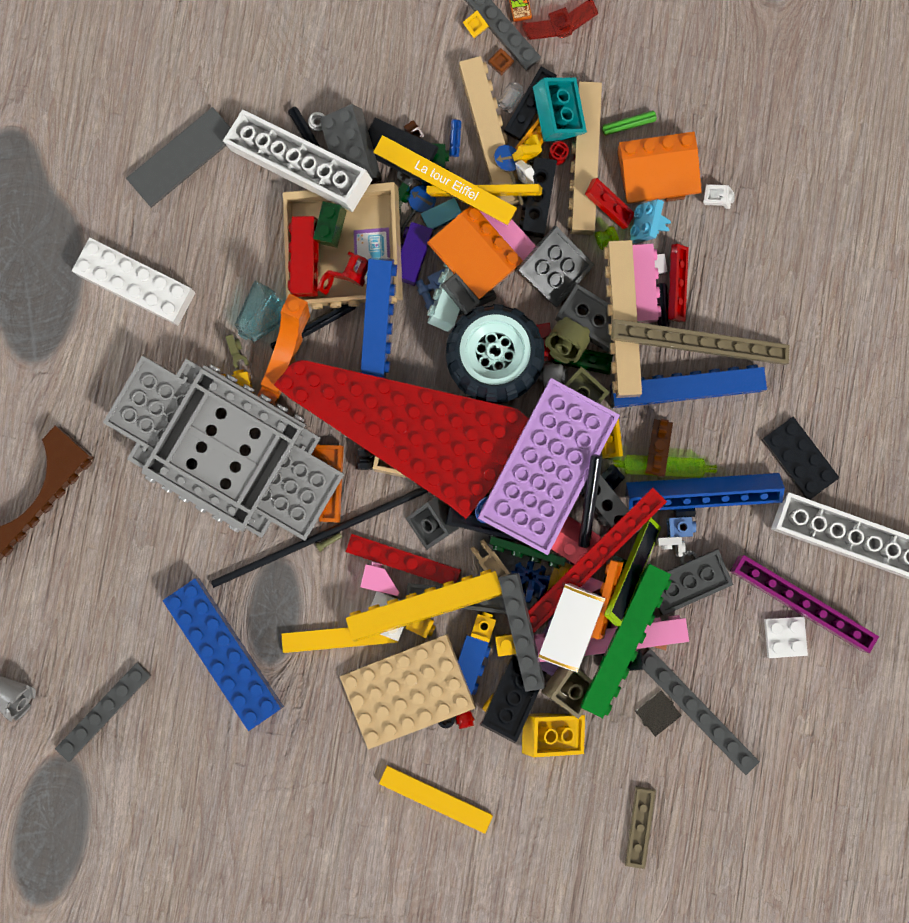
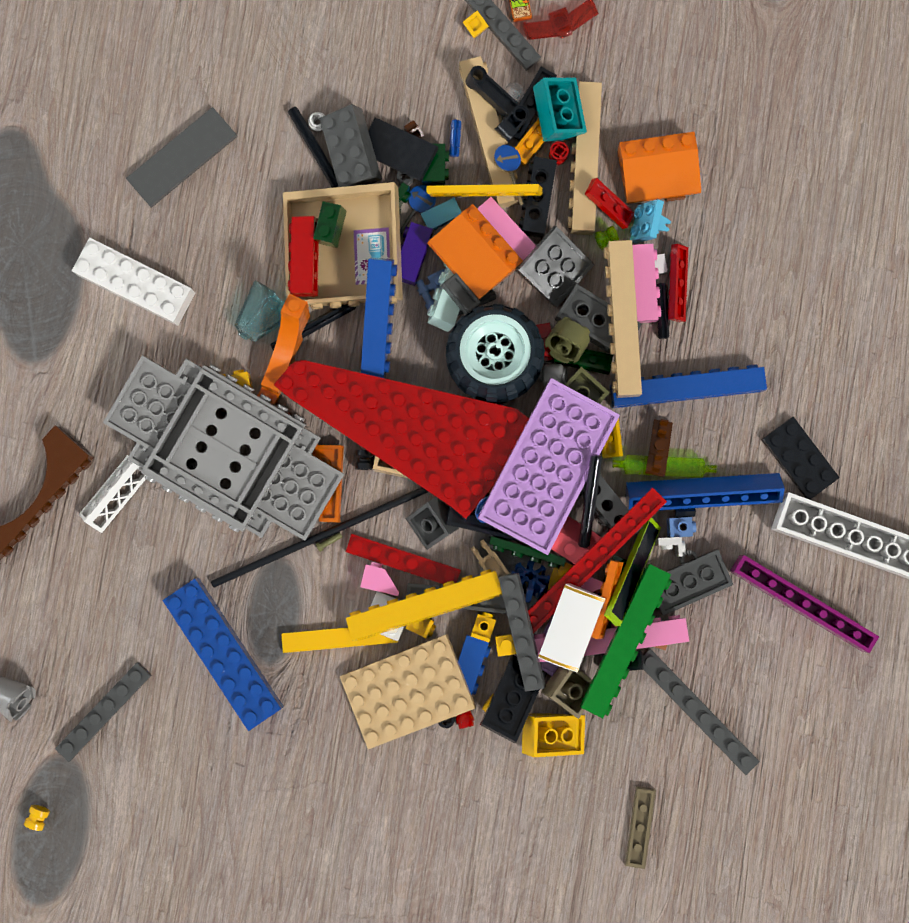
(36, 818): none -> yellow wheel
(107, 493): none -> white fence
(235, 347): olive plate -> none
(298, 160): white brick -> none
(349, 274): red piece -> none
(436, 799): yellow tile -> none
(445, 180): yellow tile -> none
(500, 61): dark orange tile -> none
(500, 101): none -> black piece
(525, 172): white plate -> none
(528, 150): yellow bracket -> none
(613, 476): black plate -> none
(629, 123): bright green axle -> none
(658, 713): clear smoke piece -> none
(699, 342): dark tan plate -> none
(718, 195): white bracket -> none
(785, 637): white plate -> none

